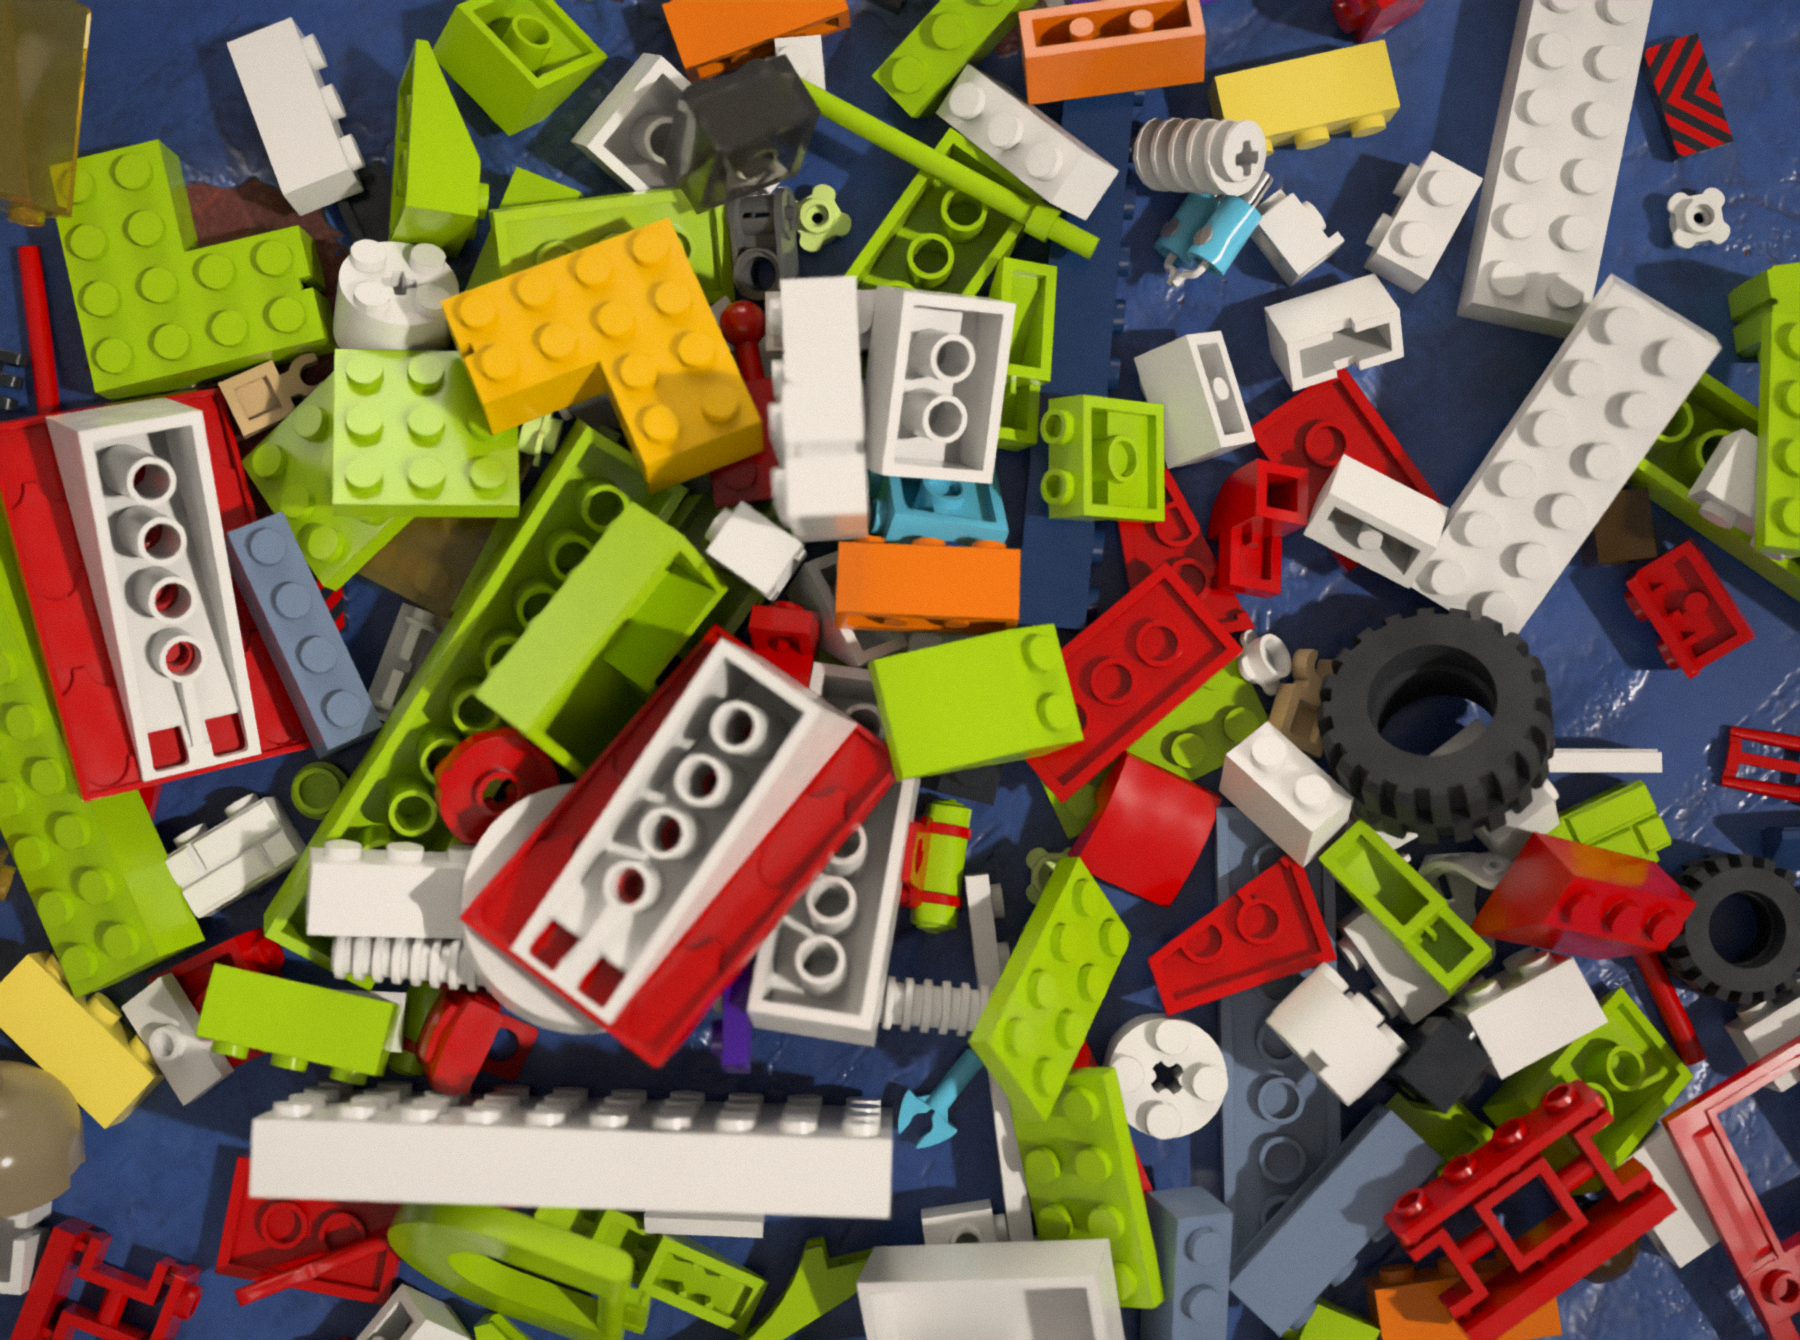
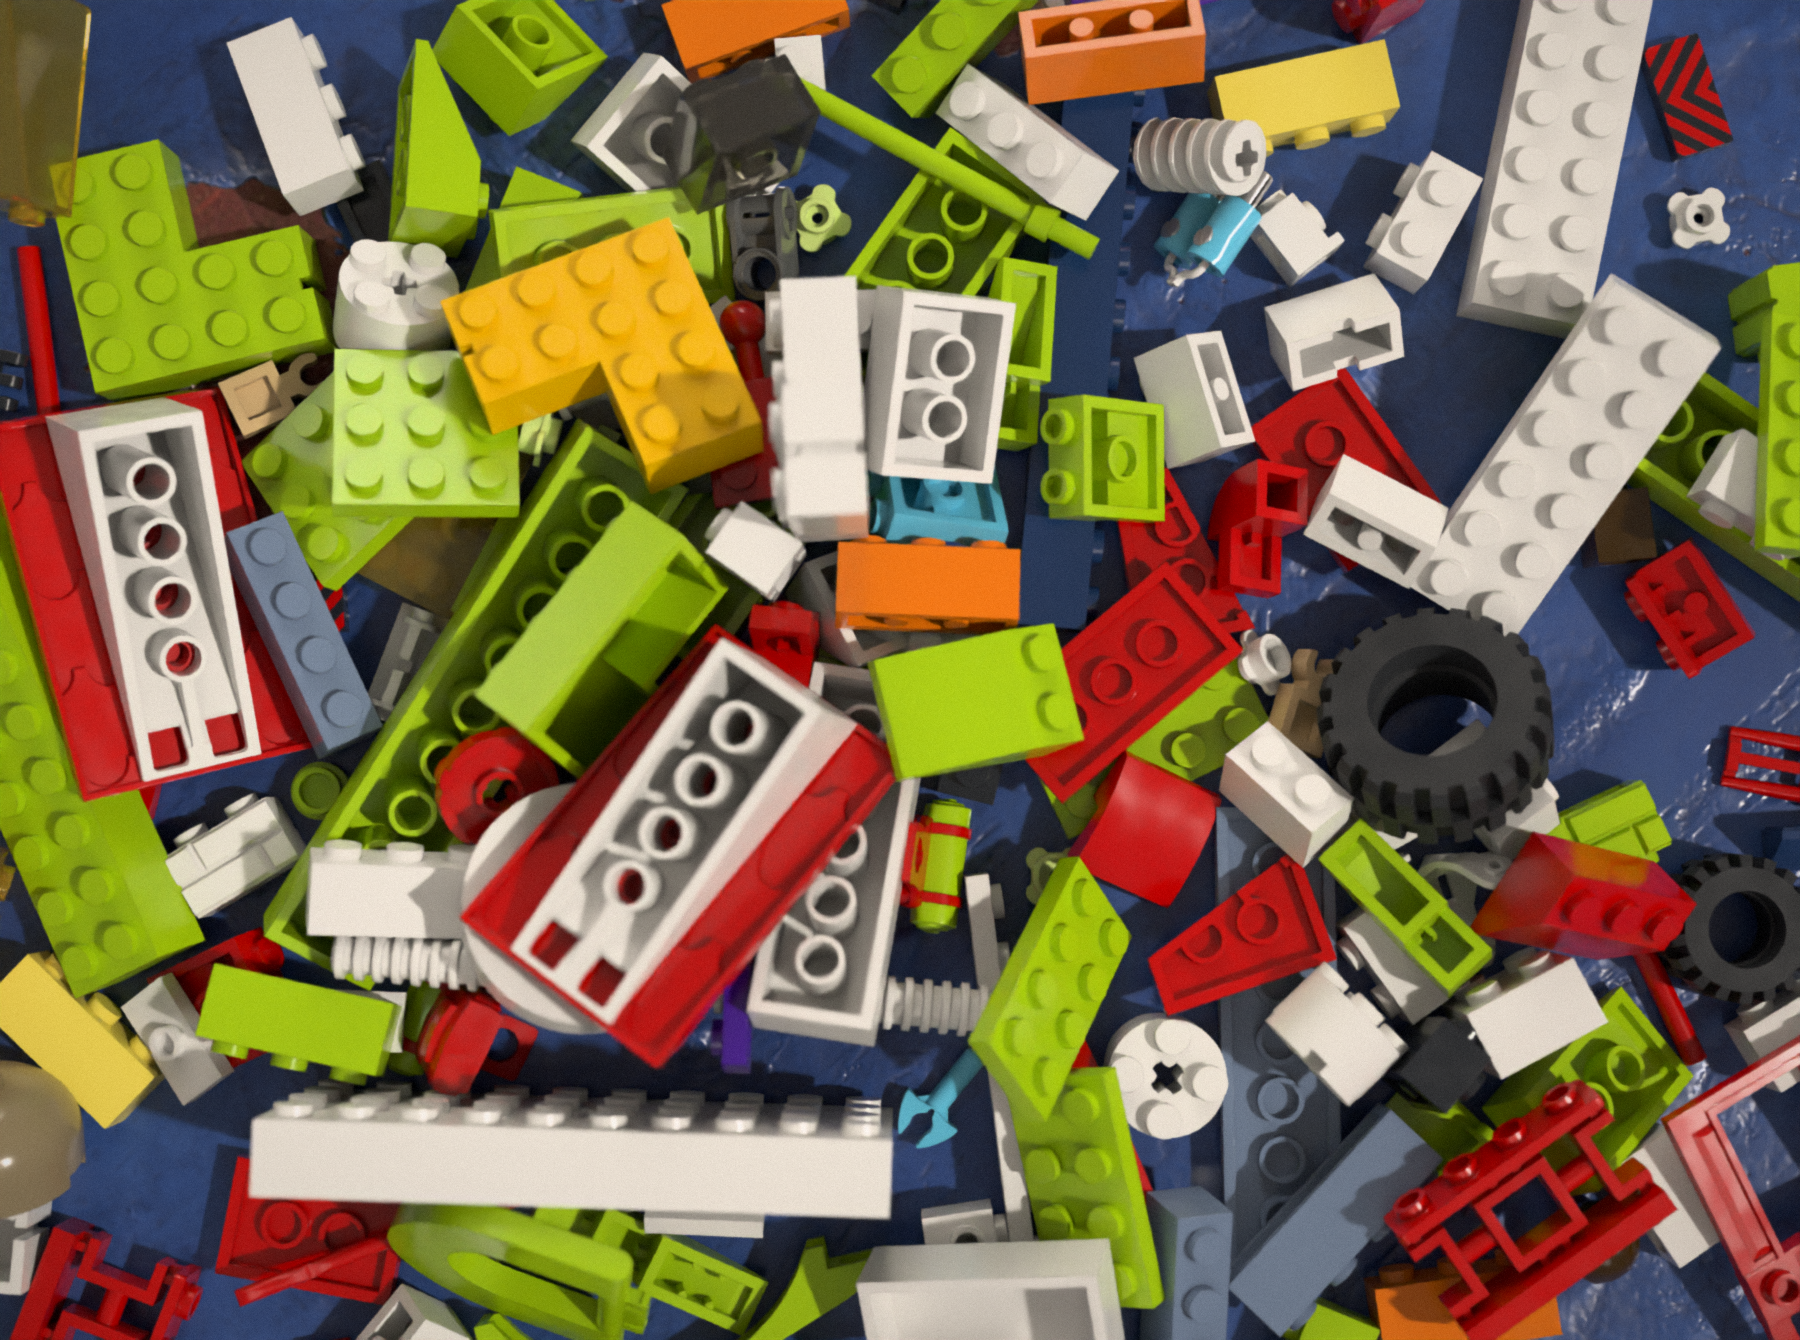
(1606, 761): white tile -> none

